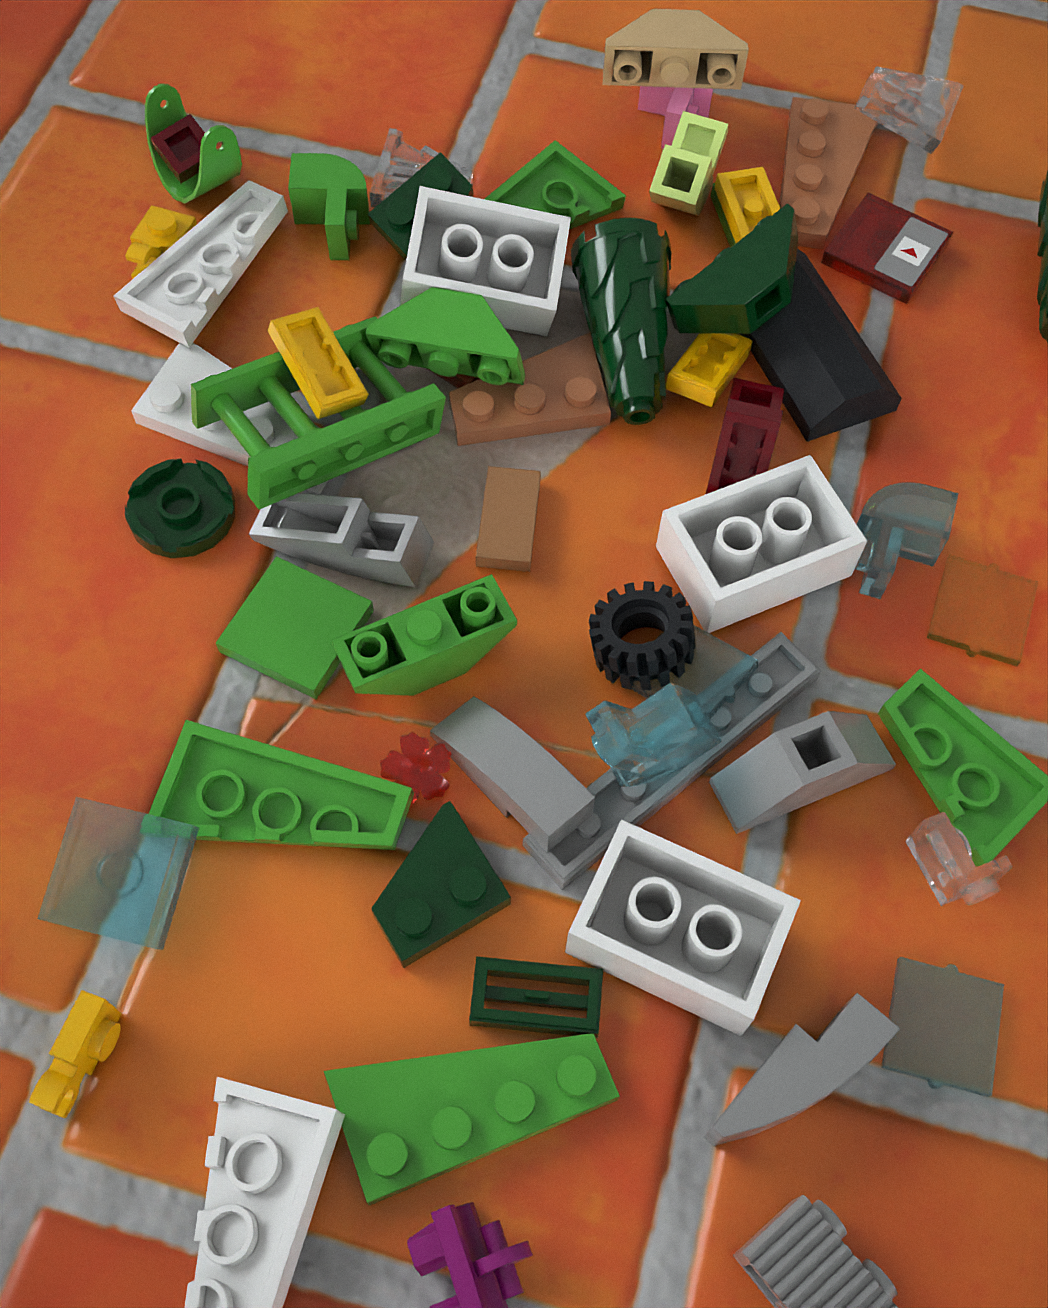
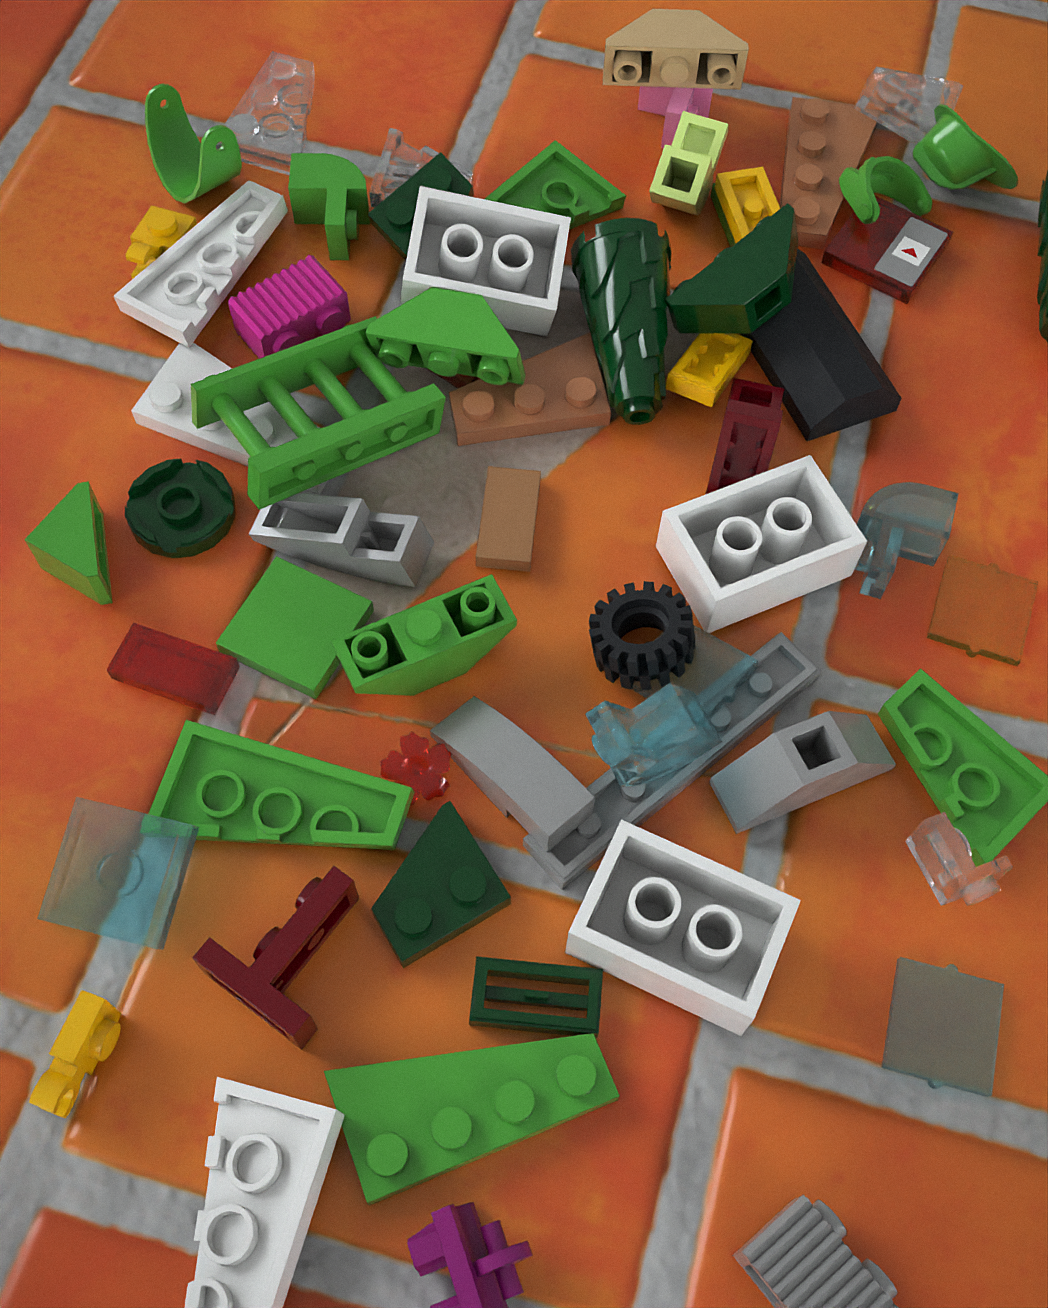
(73, 544): none -> bright green slope
(173, 668): none -> clear red tile
(180, 147): dark red plate -> none
(274, 113): none -> clear wing
(283, 956): none -> dark red bracket
(290, 308): none -> dark pink brick
(317, 362): yellow plate -> none
(805, 1071): light grey slope -> none
(886, 177): none -> bright green helmet
(958, 156): none -> bright green piece

